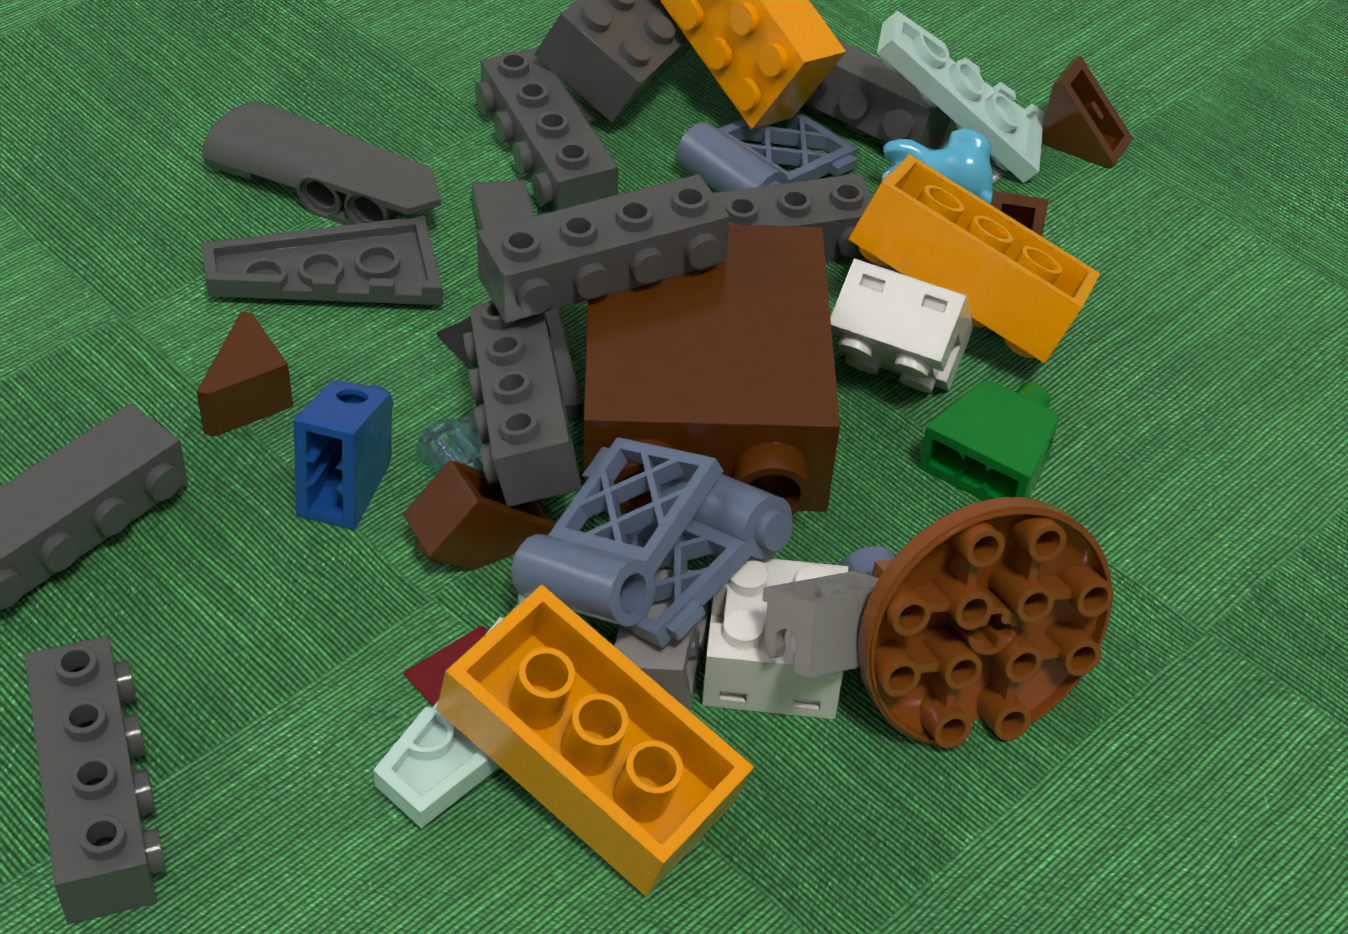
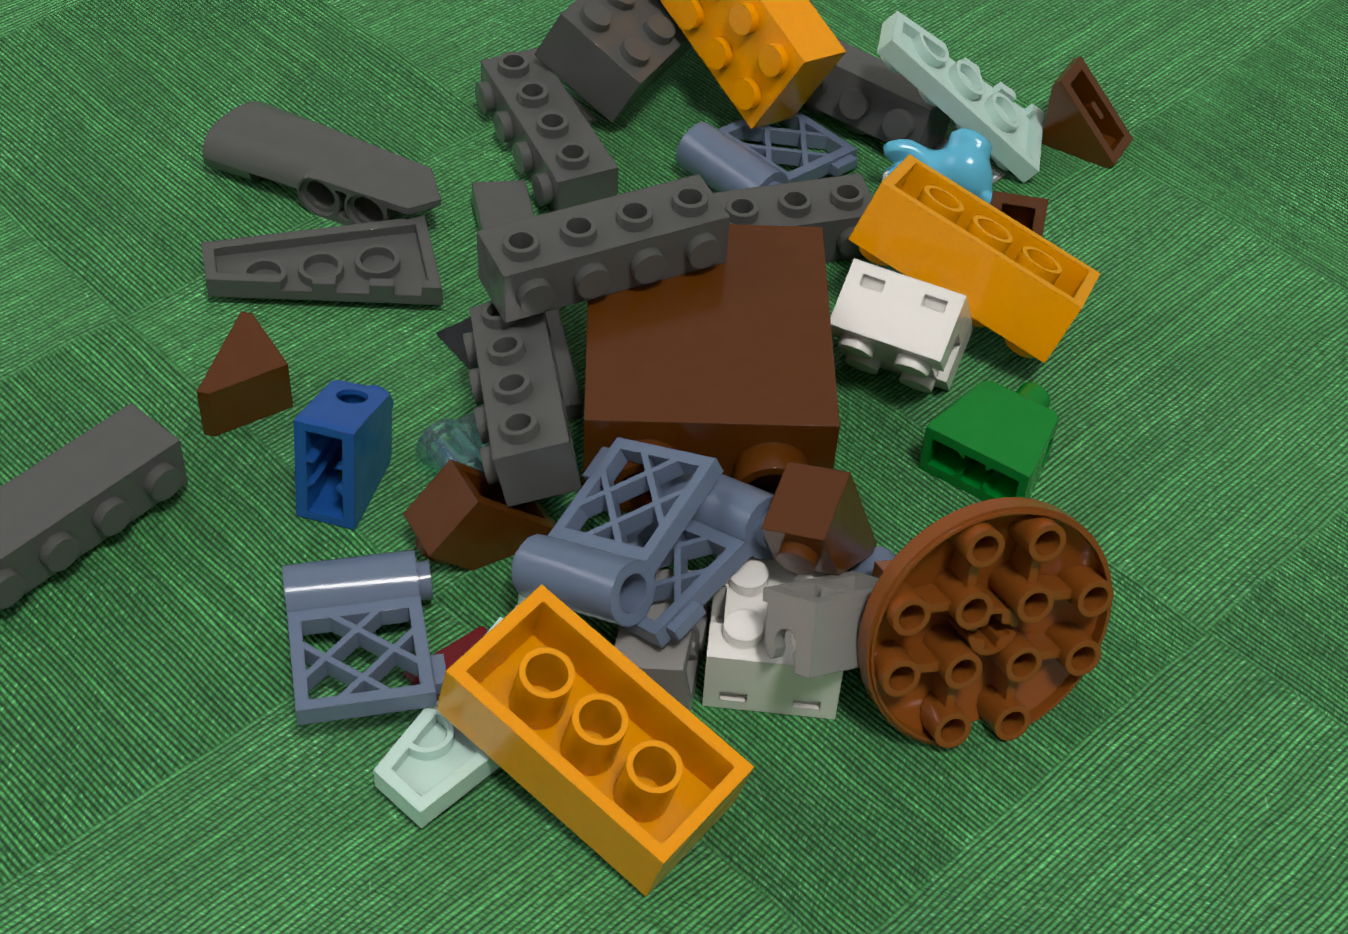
(90, 781): dark grey brick -> none
(353, 601): none -> sand blue piece
(817, 521): none -> reddish brown slope

